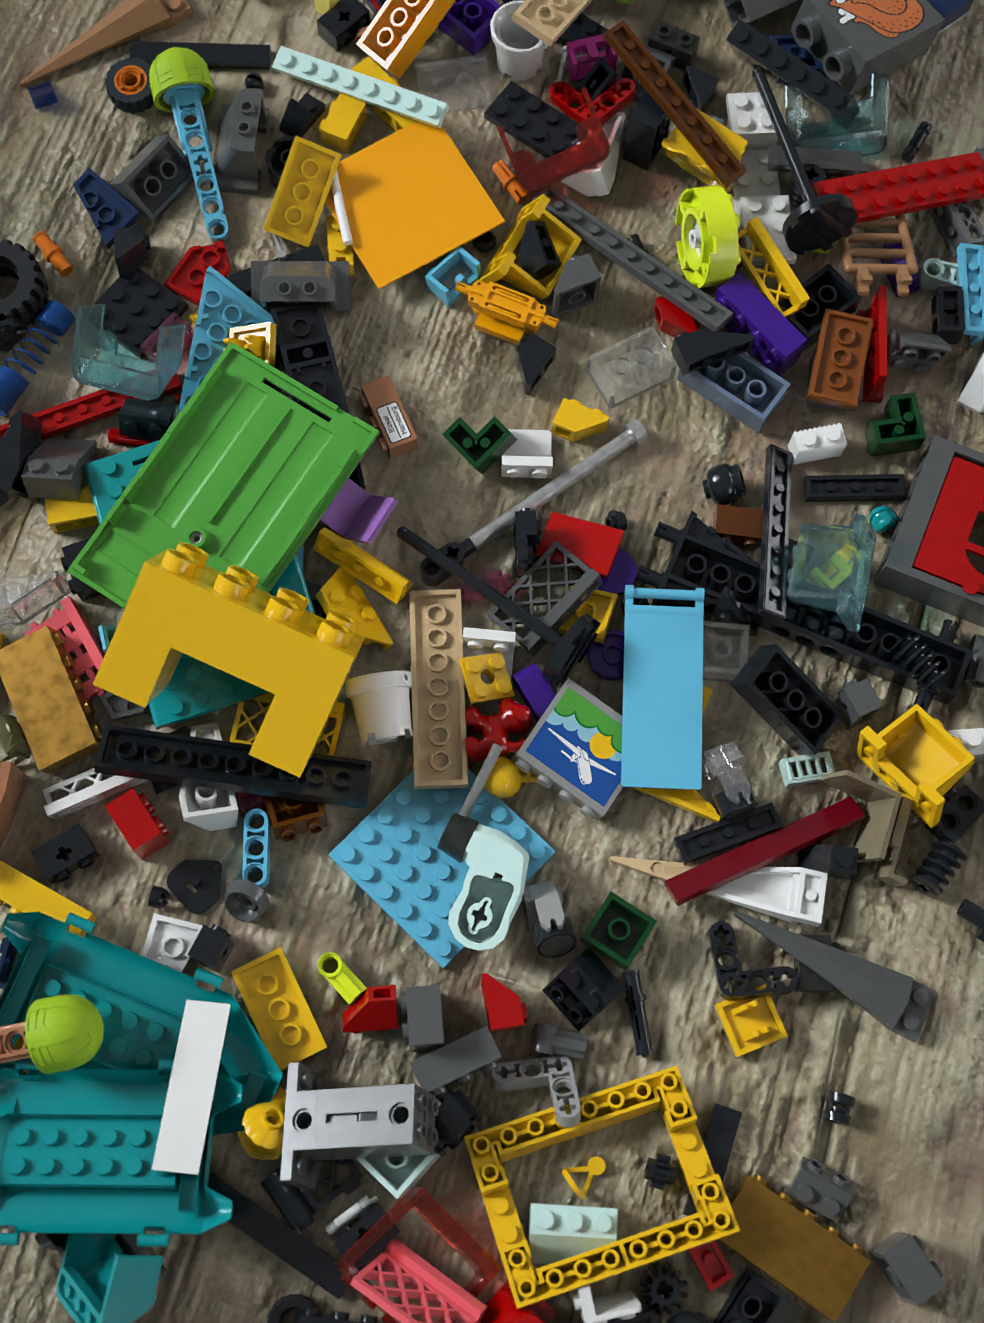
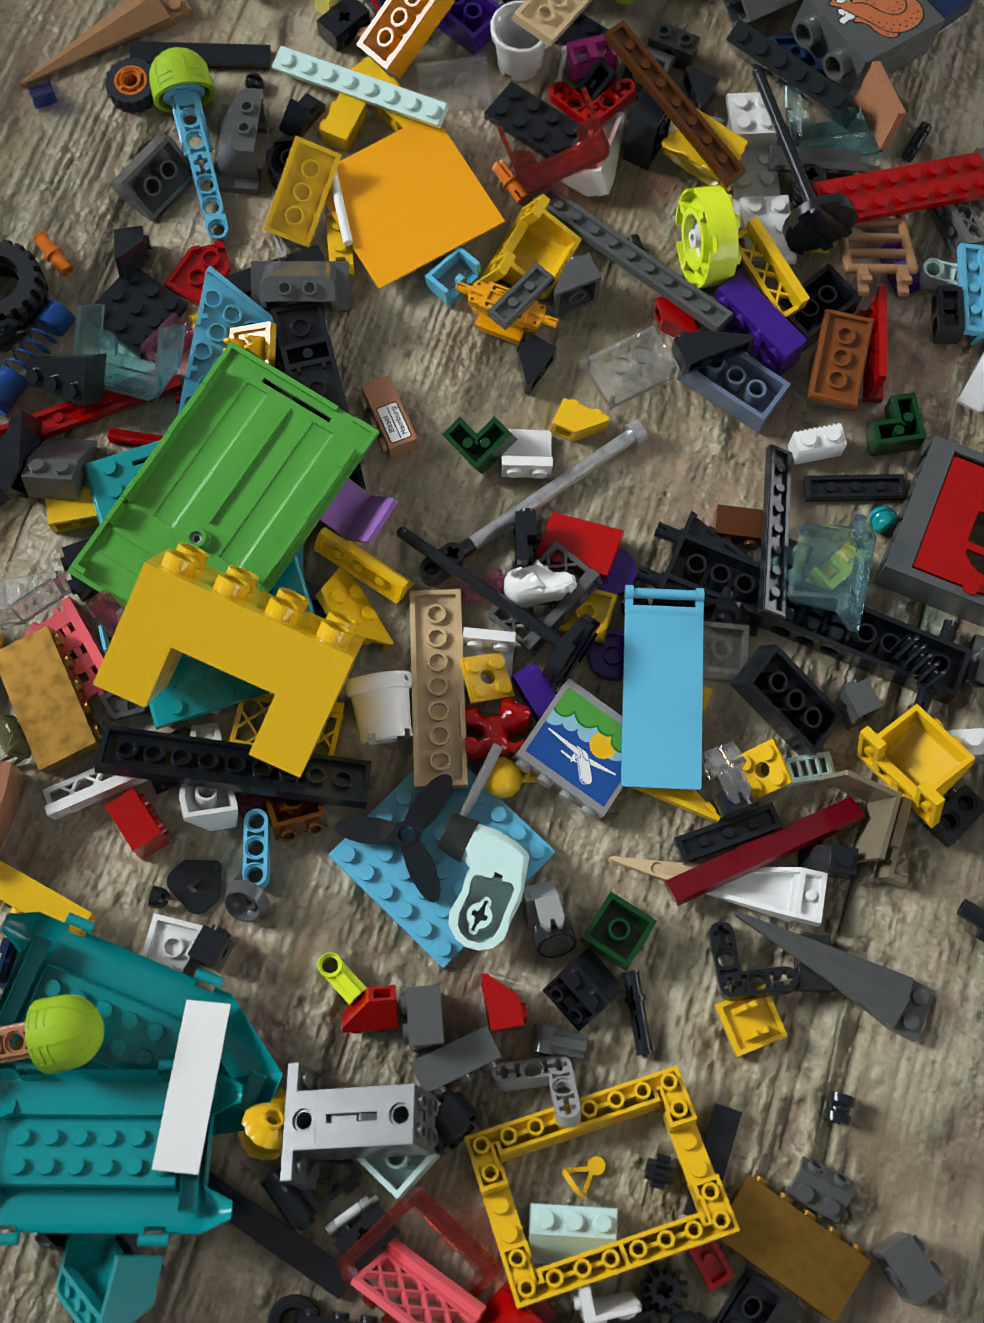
(51, 854): black brick -> none
(69, 376): none -> black wedge
(103, 607): none -> clear pink hinge
(105, 205): dark blue wing -> none
(145, 418): black brick -> none
(279, 1009): yellow plate -> none
(419, 816): none -> black piece
(490, 245): black plate -> none
(521, 296): none -> dark grey tile
(537, 251): black slope -> none
(537, 585): none -> white piece
(616, 520): black plate -> none
(724, 484): black piece -> none
(778, 775): none -> yellow piece
(880, 105): none -> nougat tile
(914, 350): dark grey slope -> none
(937, 866): black piece -> none

